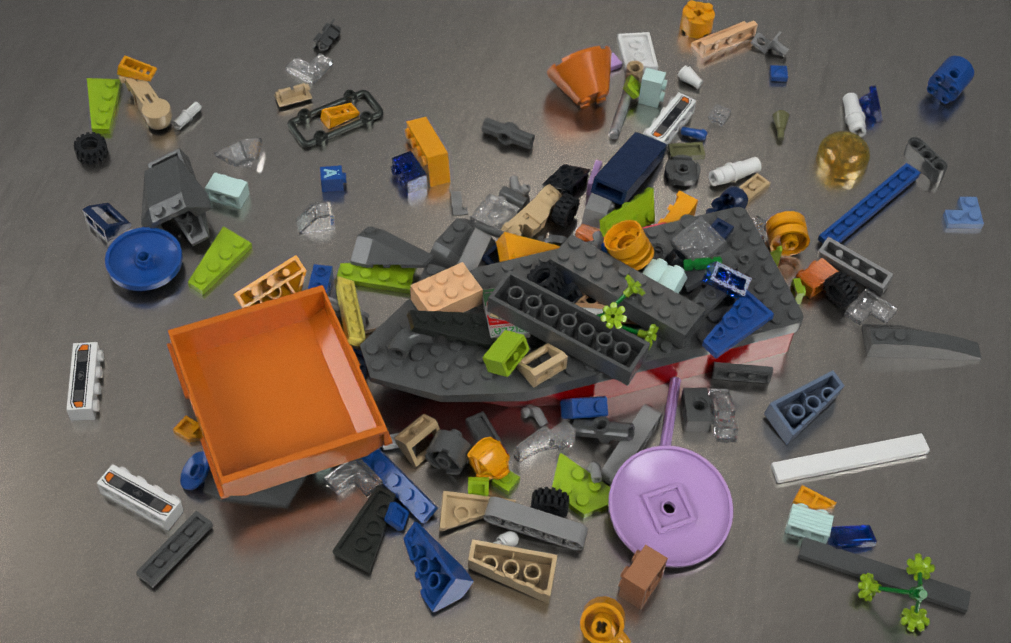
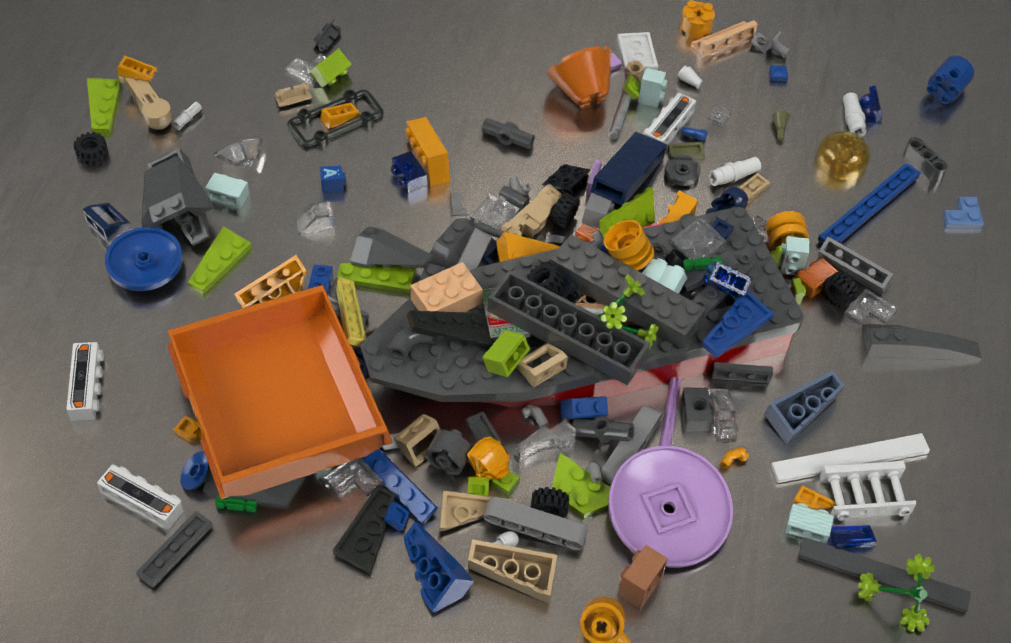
(236, 504): none -> green axle
(331, 67): none -> lime brick
(733, 454): none -> light orange arm
(794, 255): none -> light aqua brick
(867, 471): none -> white fence

